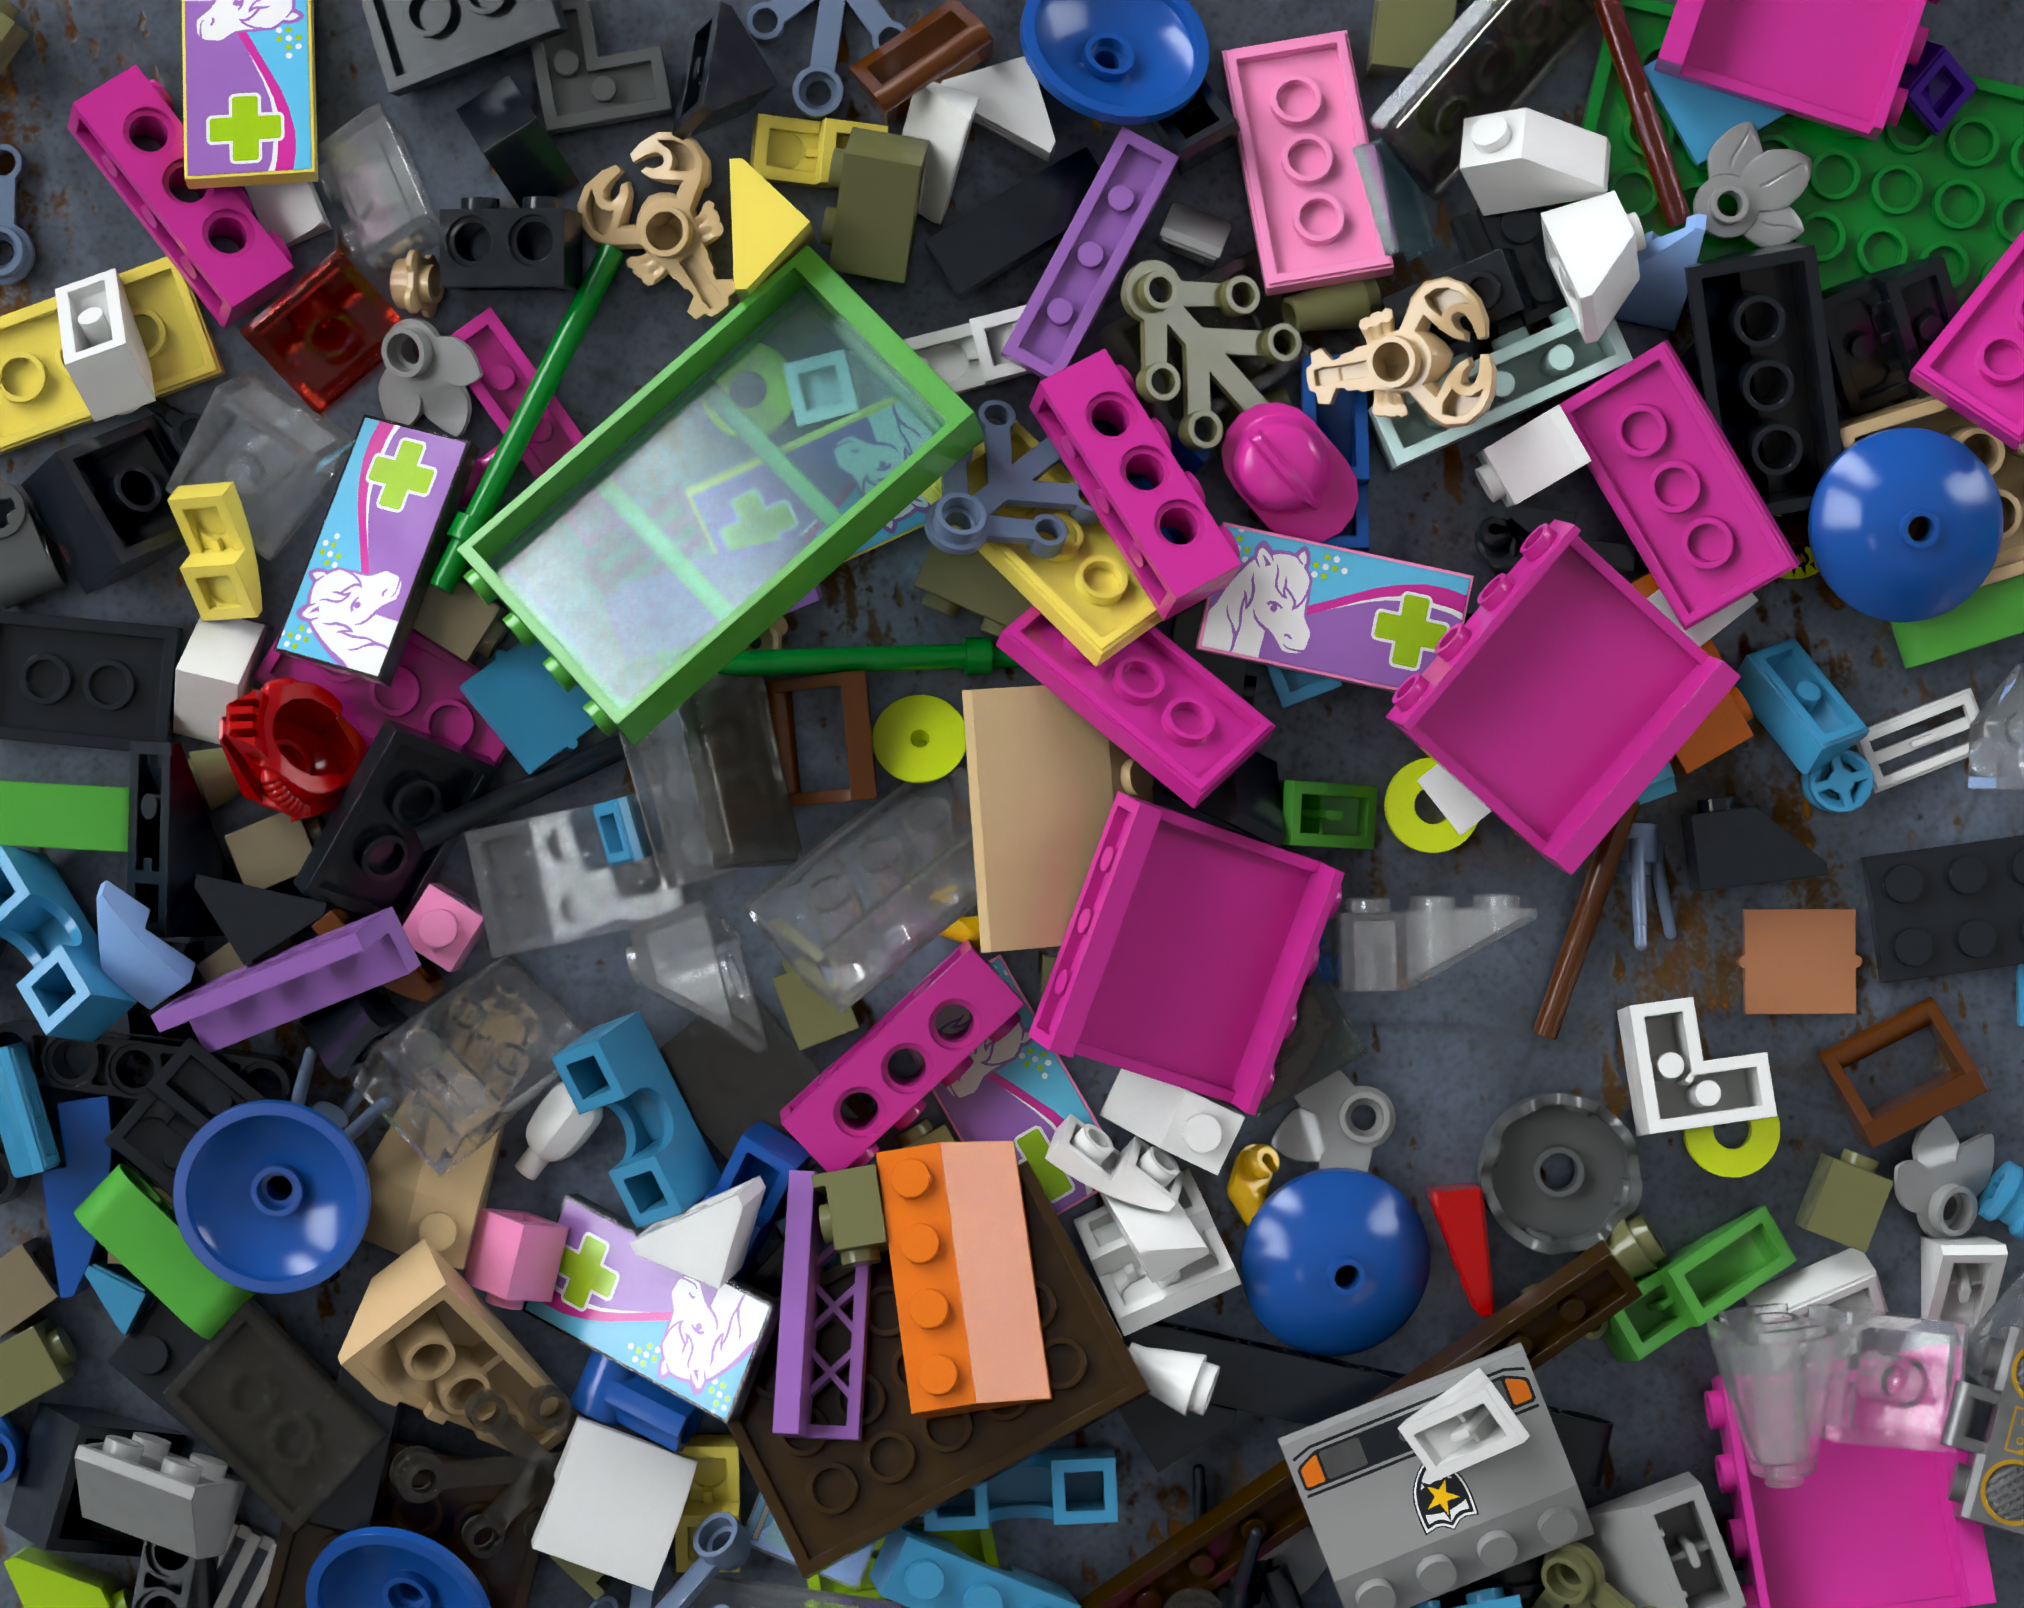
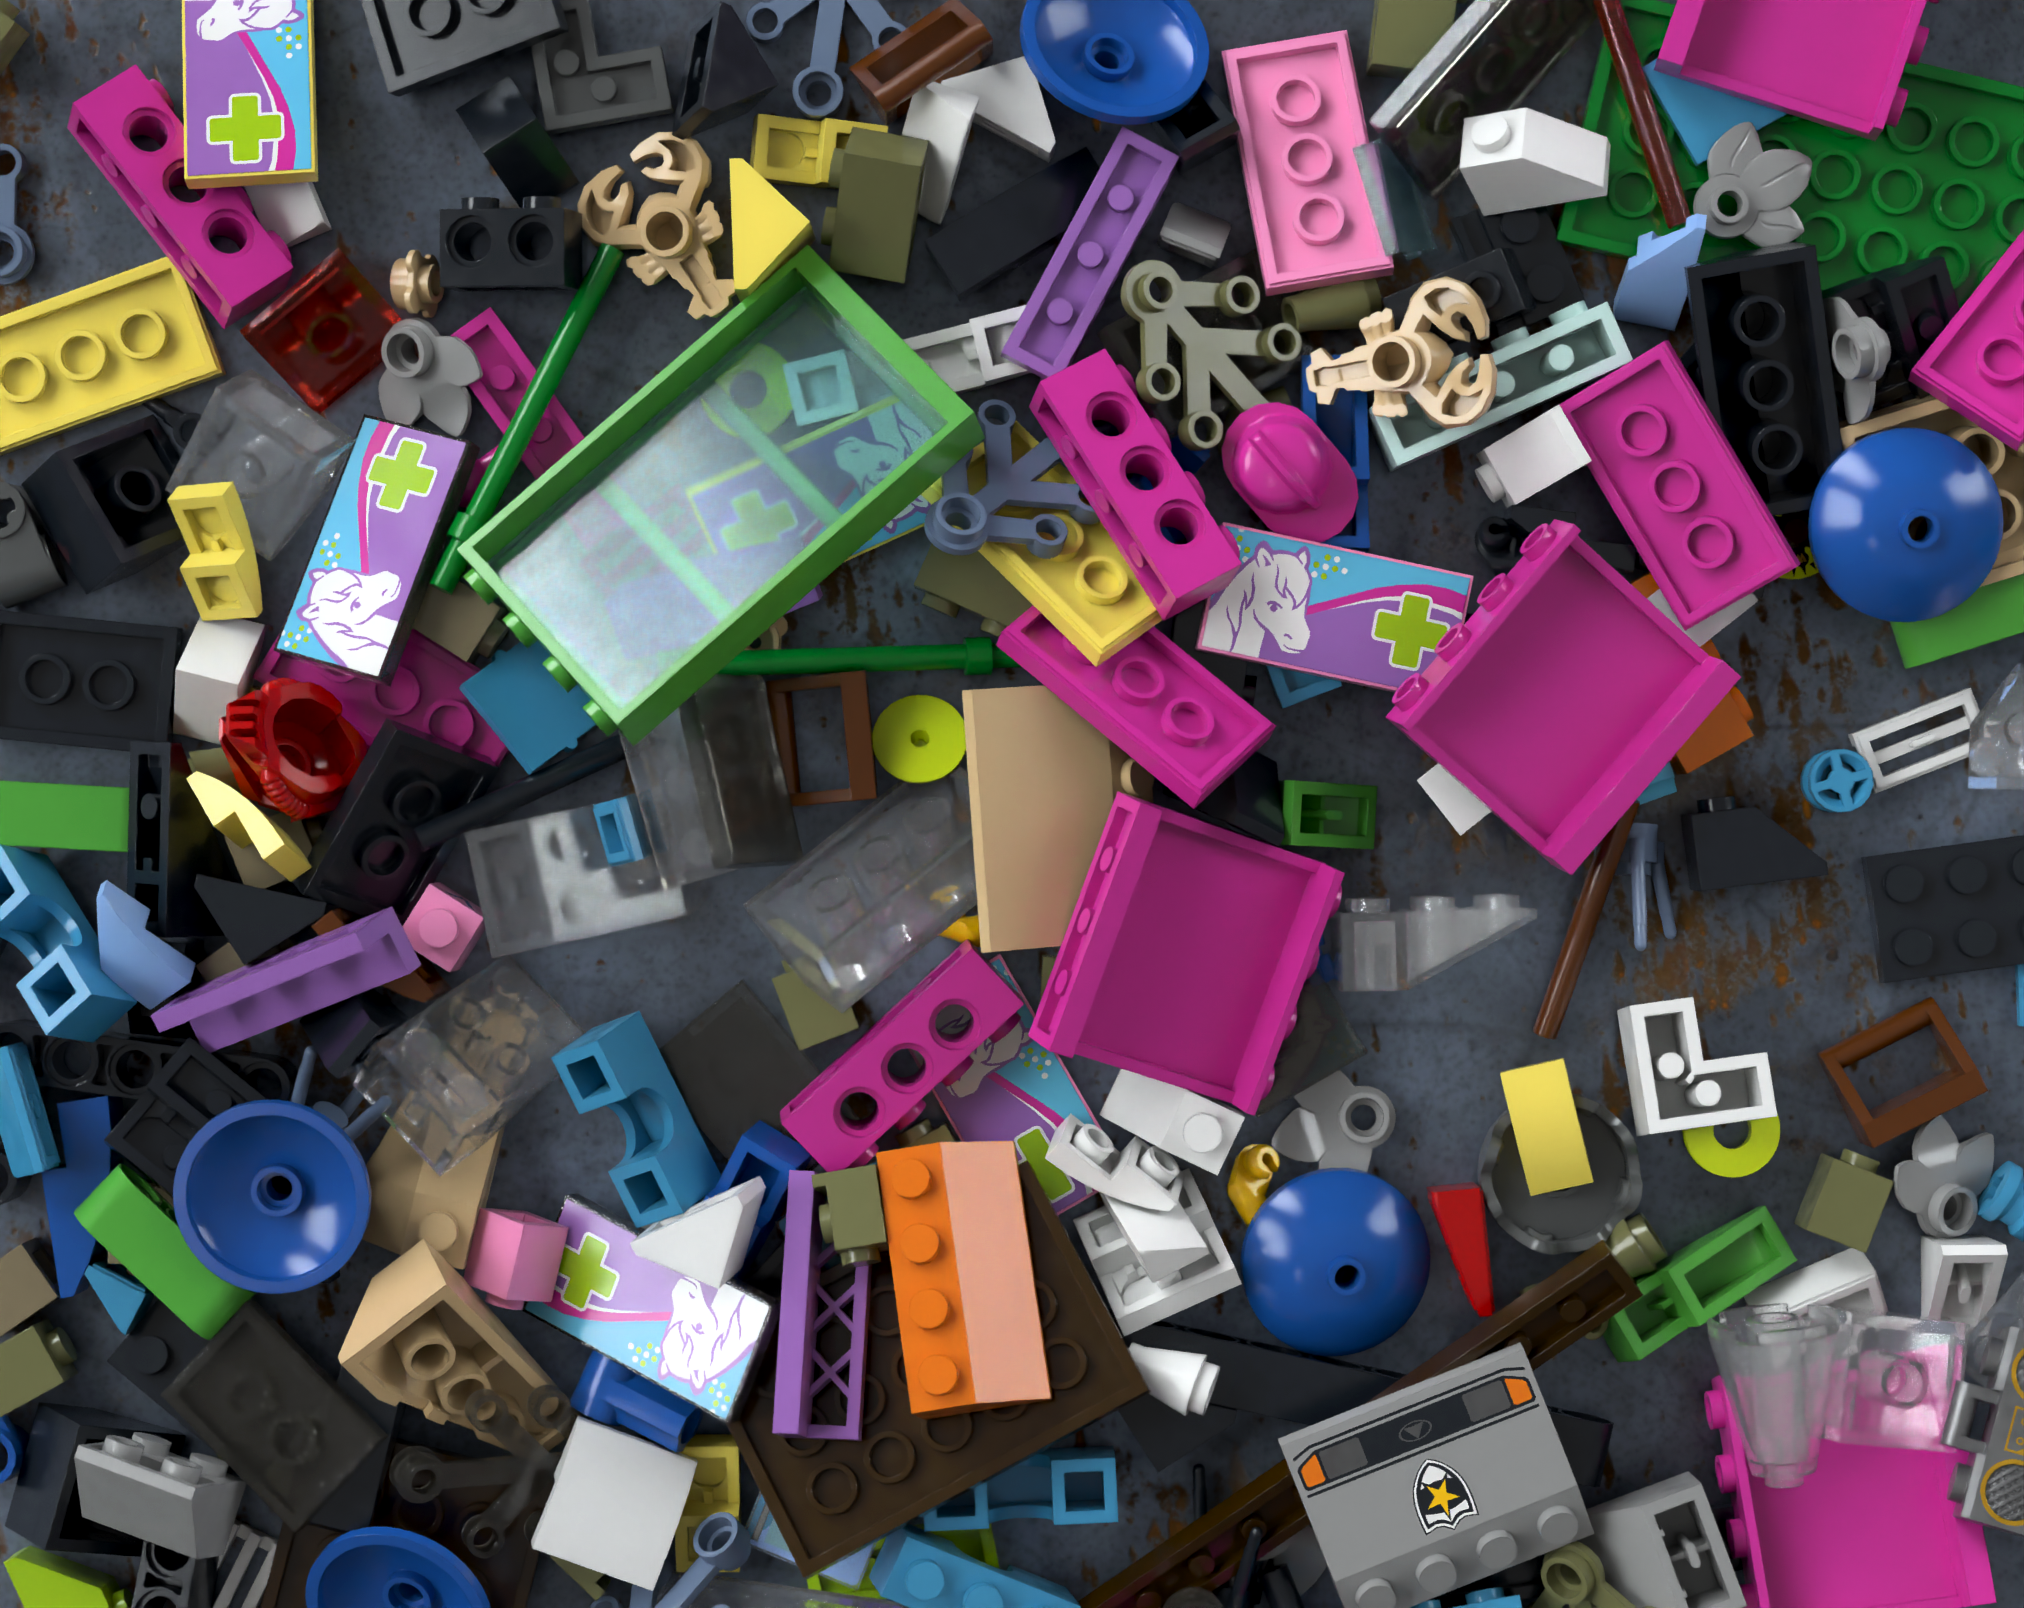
(103, 346): white slope -> none
(247, 824): none -> light yellow slope
(379, 189): clear slope -> none
(556, 1131): white plant -> none
(698, 968): clear slope -> none
(1402, 817): neon yellow piece -> none
(1463, 1427): white slope -> none
(1546, 1126): none -> light yellow slope
(1593, 258): white slope -> none
(1798, 705): dark azure slope -> none
(1799, 961): nougat piece -> none
(1857, 356): none -> light grey plate
(1936, 87): dark purple slope -> none

